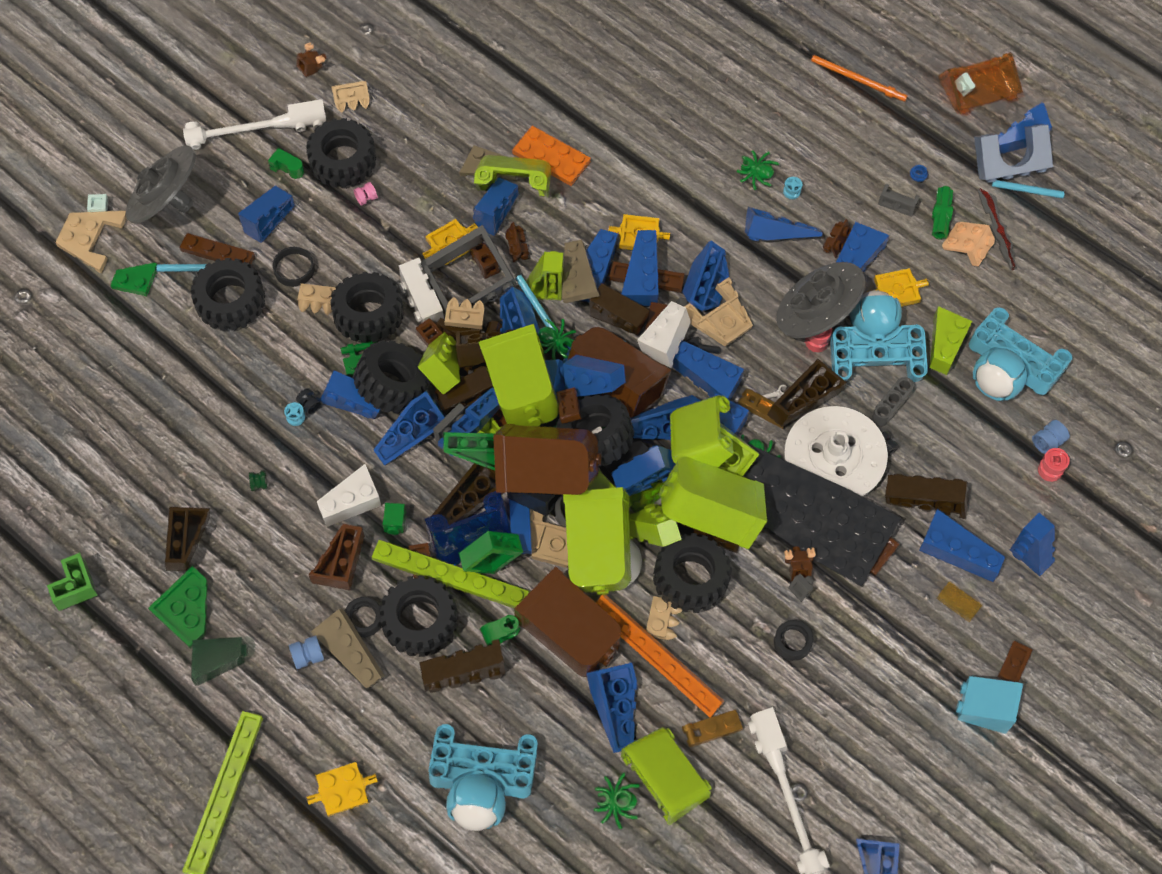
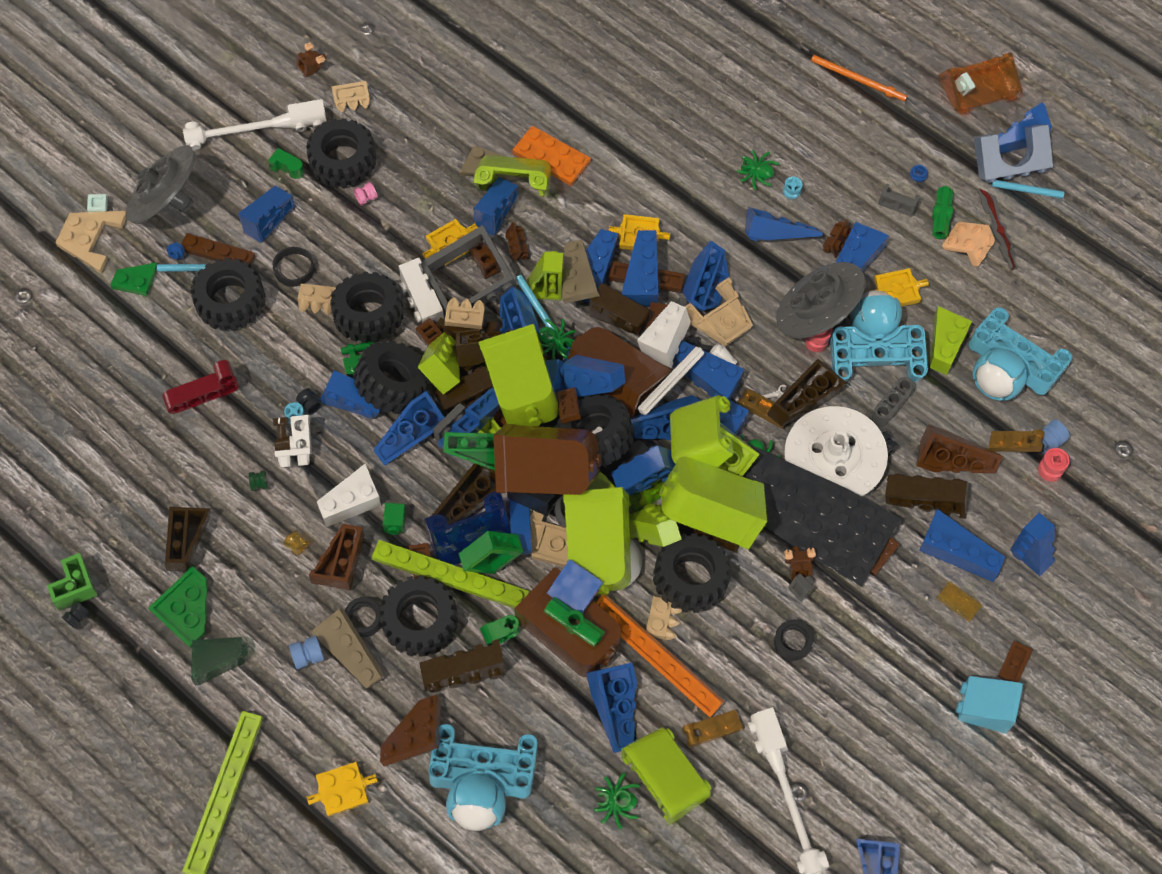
(75, 615): none -> black wheel
(175, 251): none -> blue plate
(202, 389): none -> dark red beam
(296, 445): none -> white hips
(296, 543): none -> clear yellow wheel
(415, 733): none -> reddish brown plate
(563, 614): none -> green piece
(575, 587): none -> tile
(670, 381): none -> white axle
(721, 352): none -> white cone
(949, 452): none -> reddish brown wedge
(1016, 441): none -> pearl gold plate

